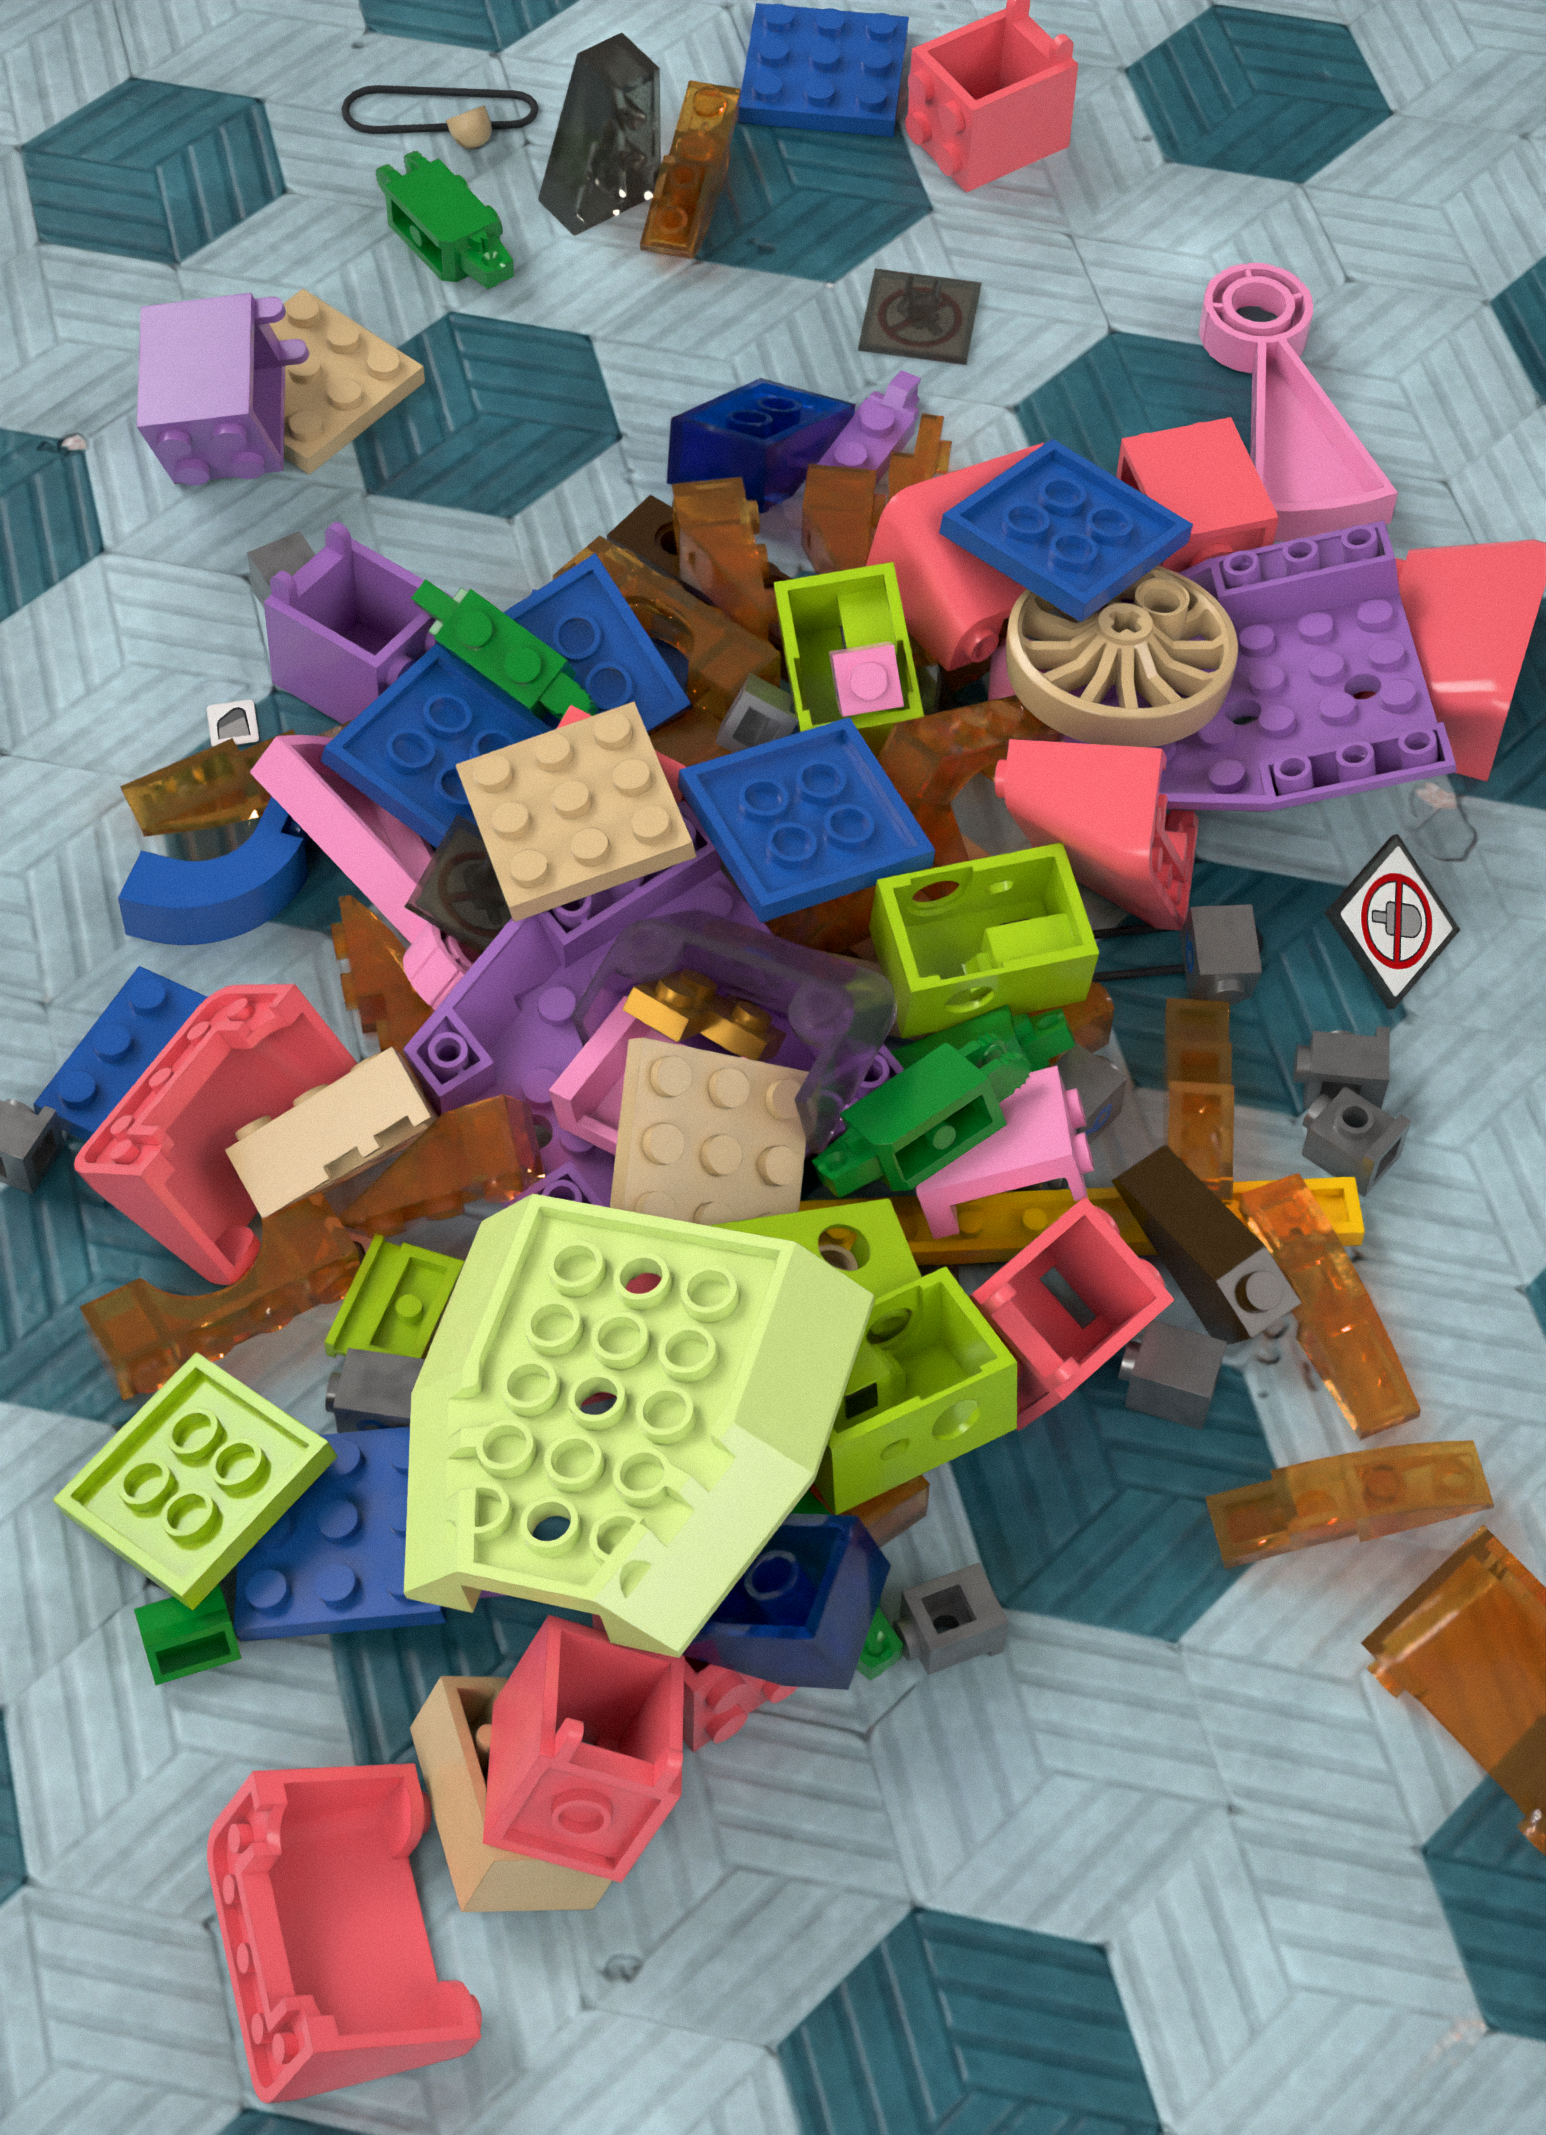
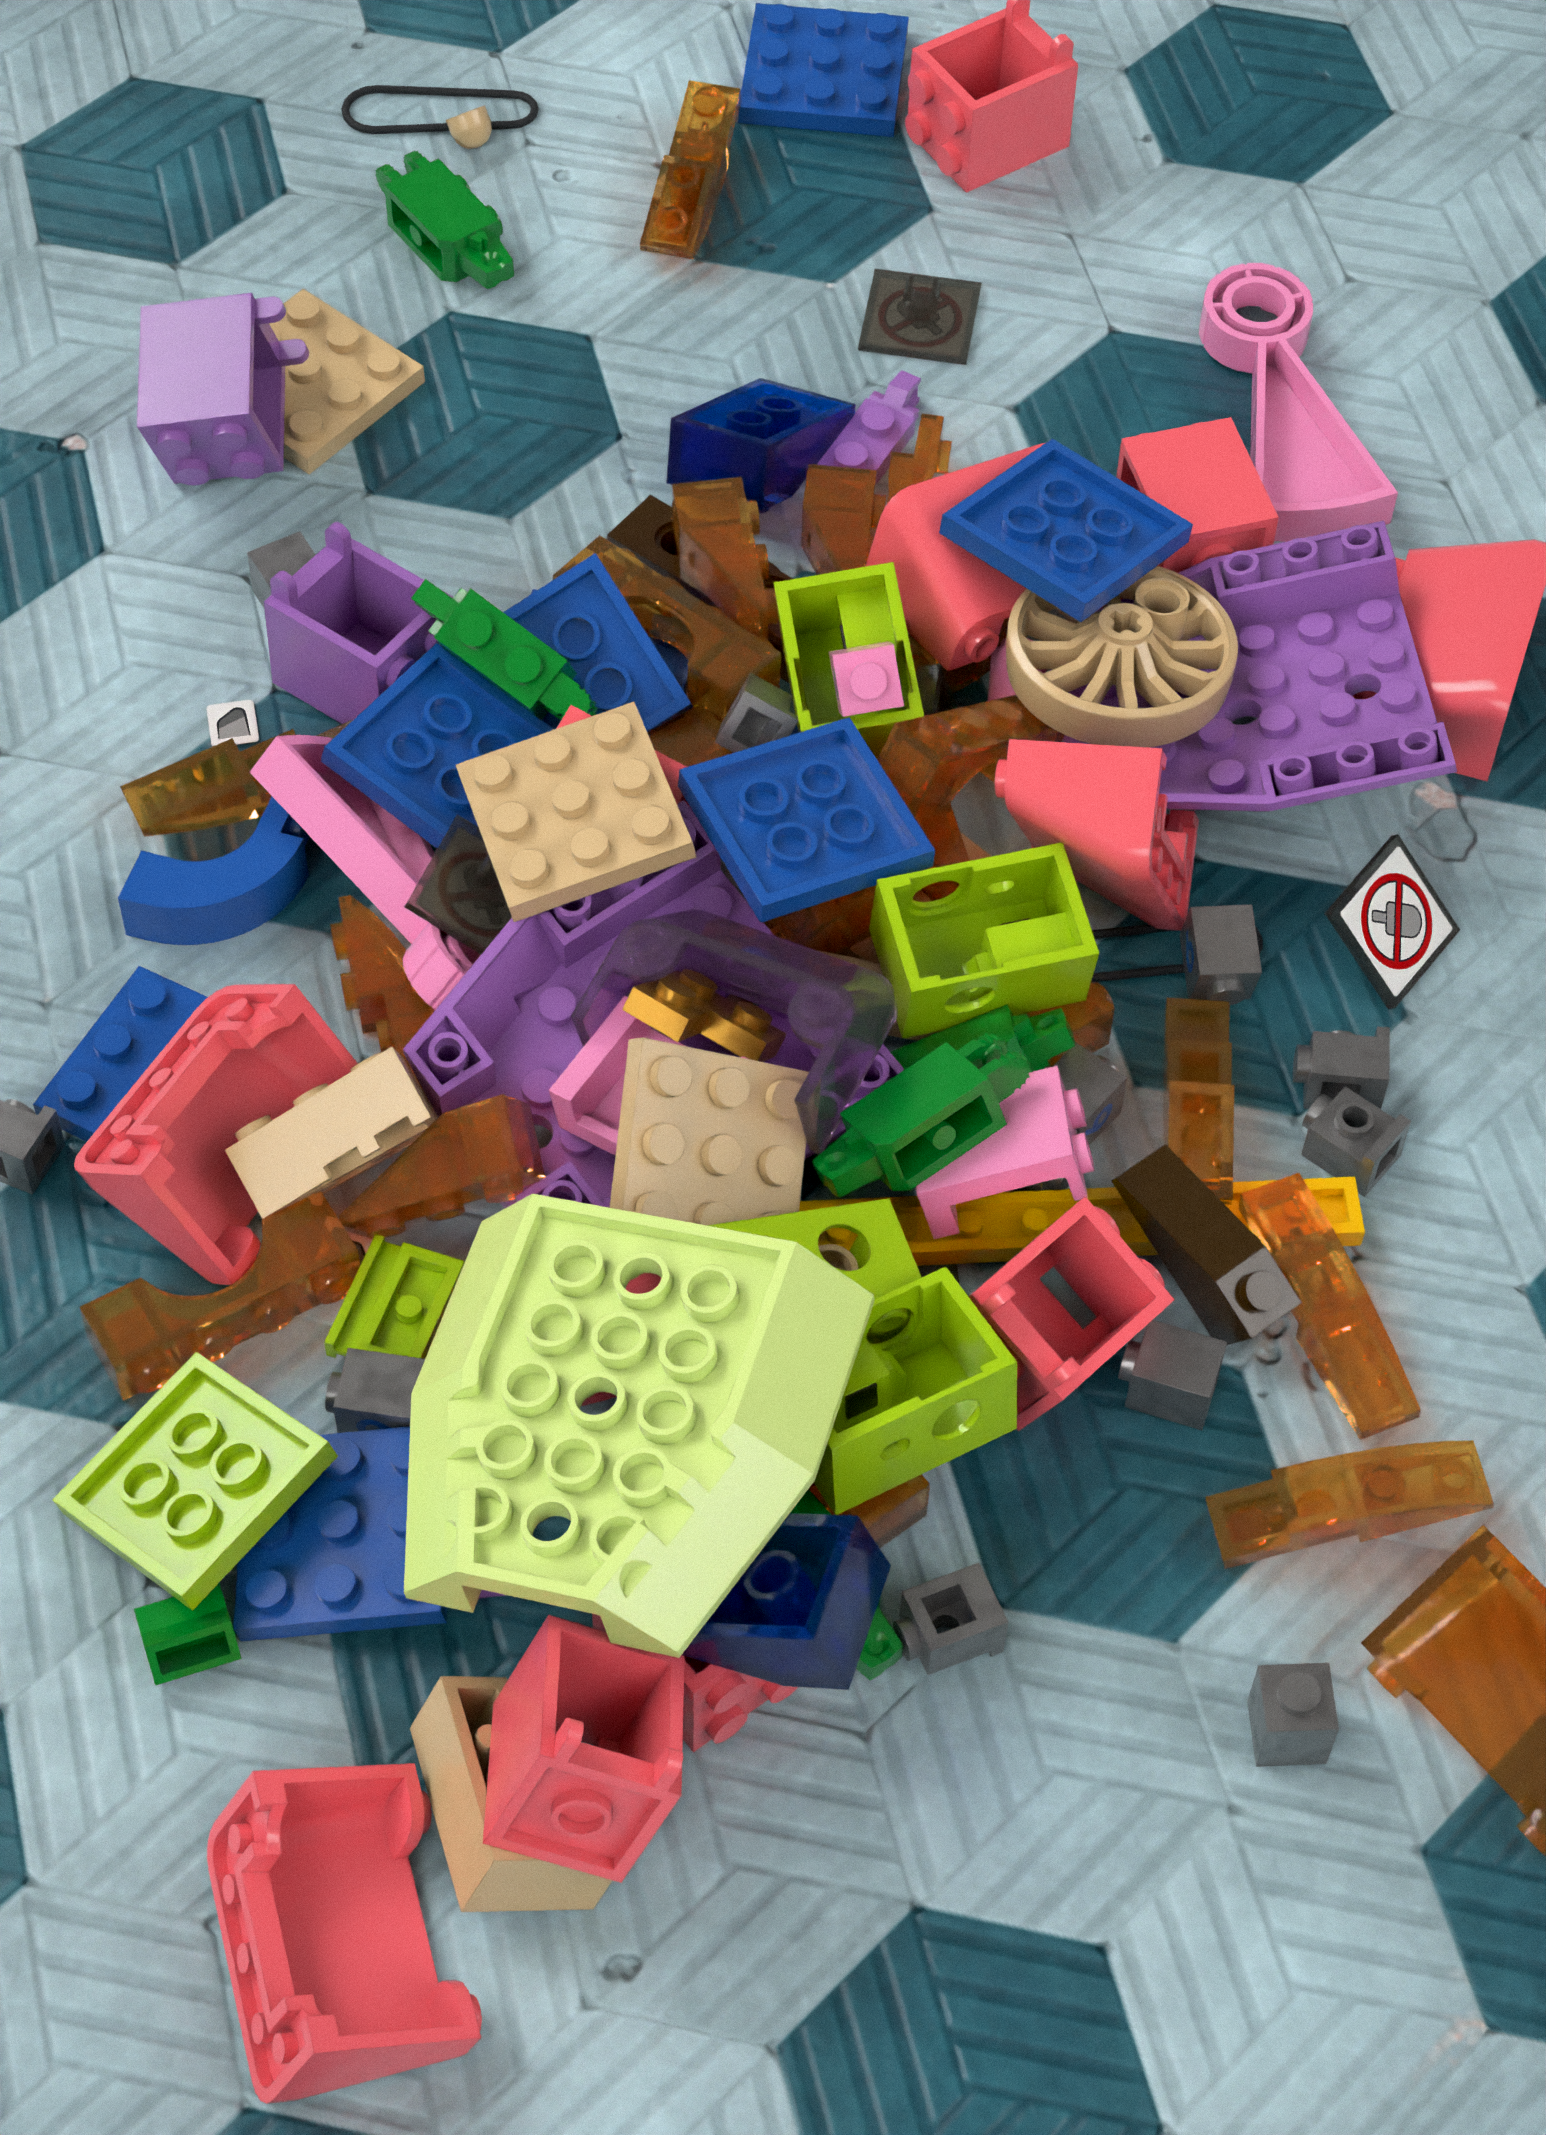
(605, 137): clear smoke wedge -> none
(1292, 1714): none -> flat silver brick

